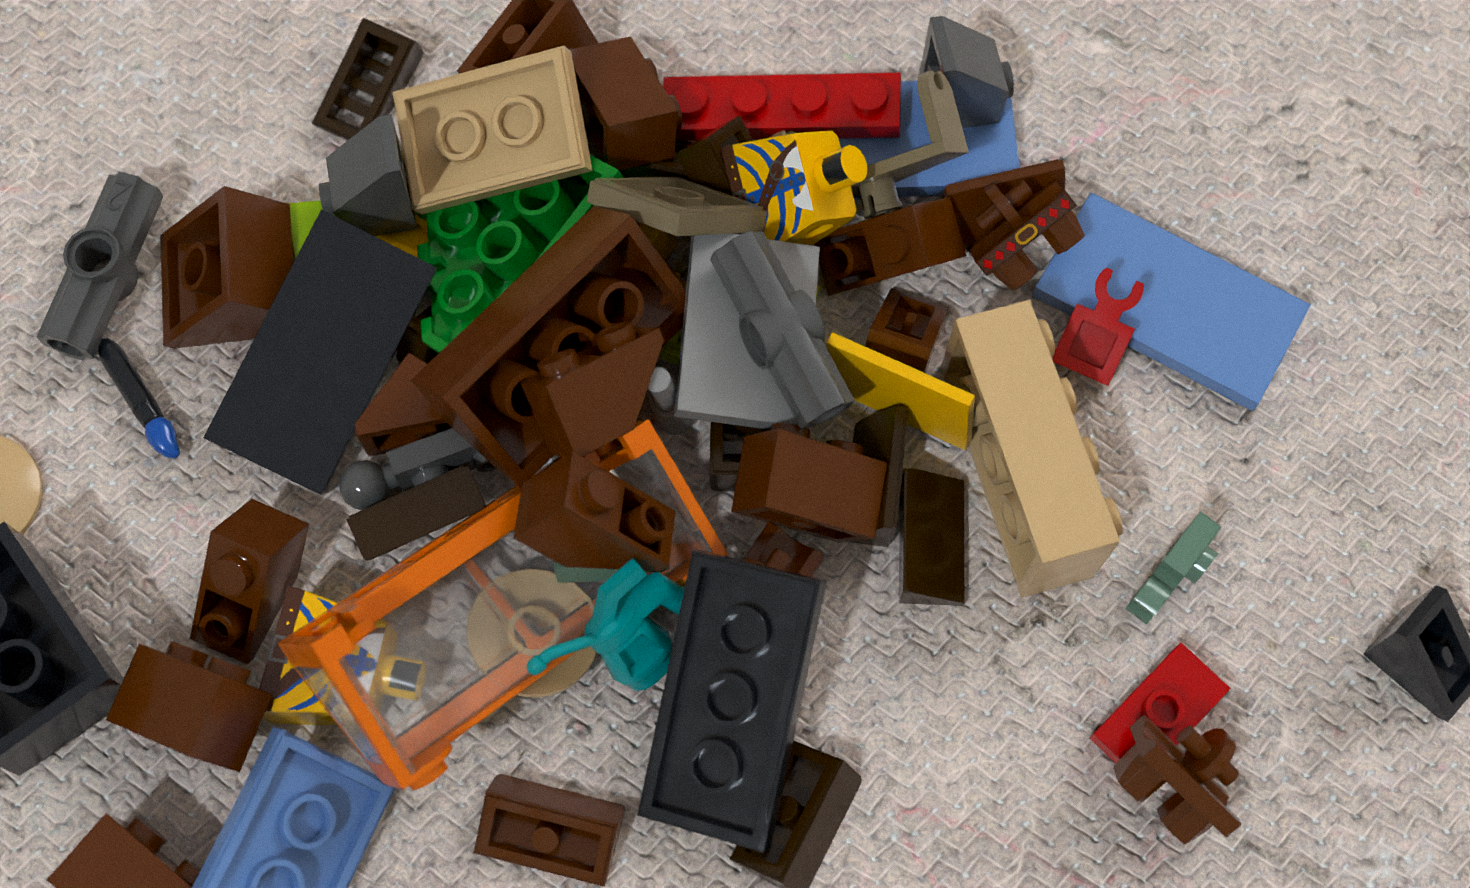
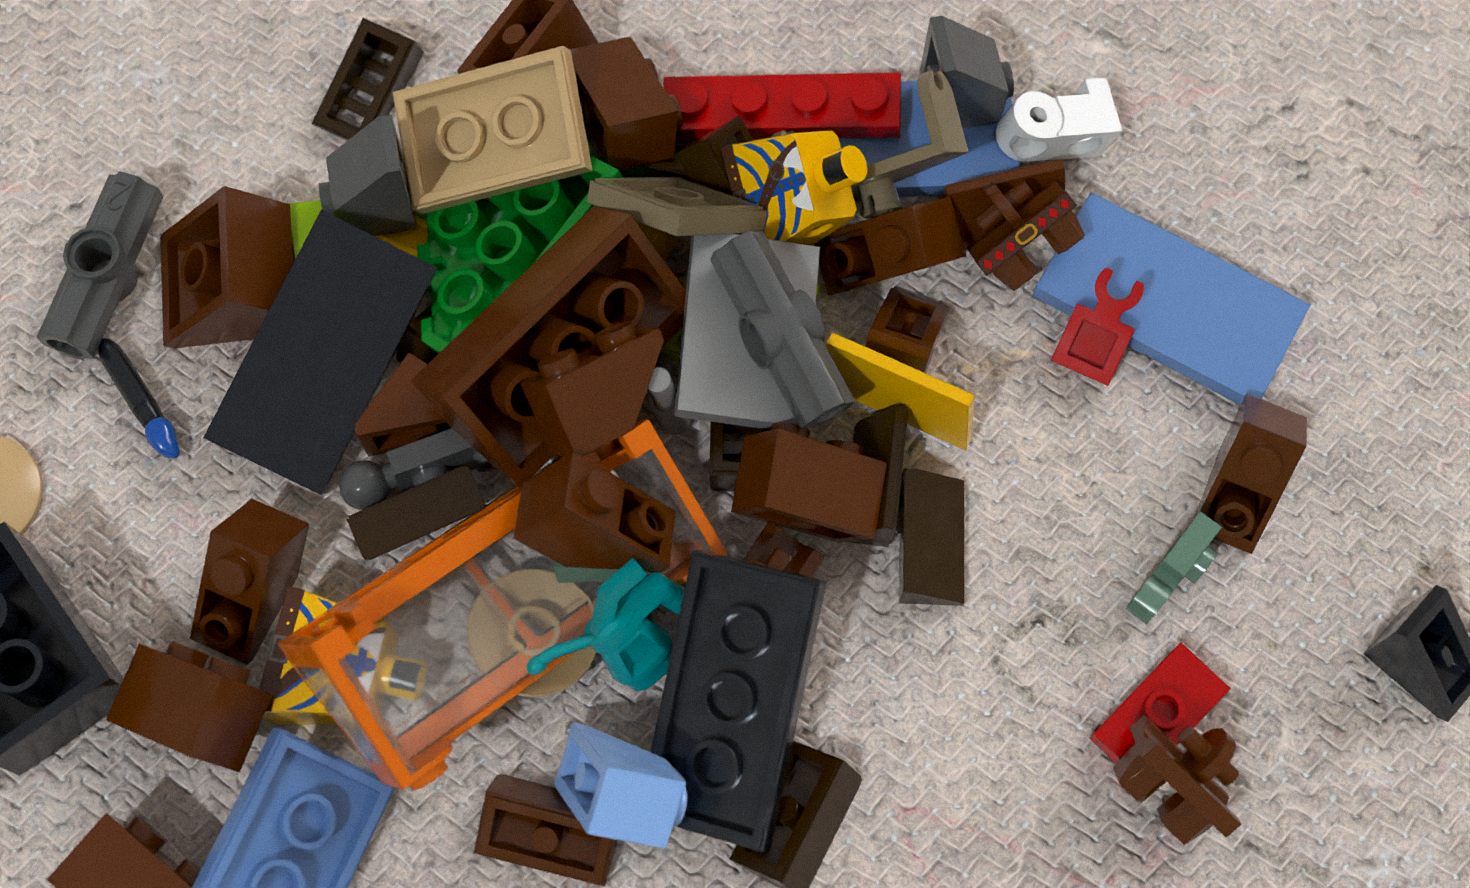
(619, 788): none -> light blue slope
(1030, 449): tan brick -> none
(1060, 126): none -> white leg
(1252, 470): none -> reddish brown slope

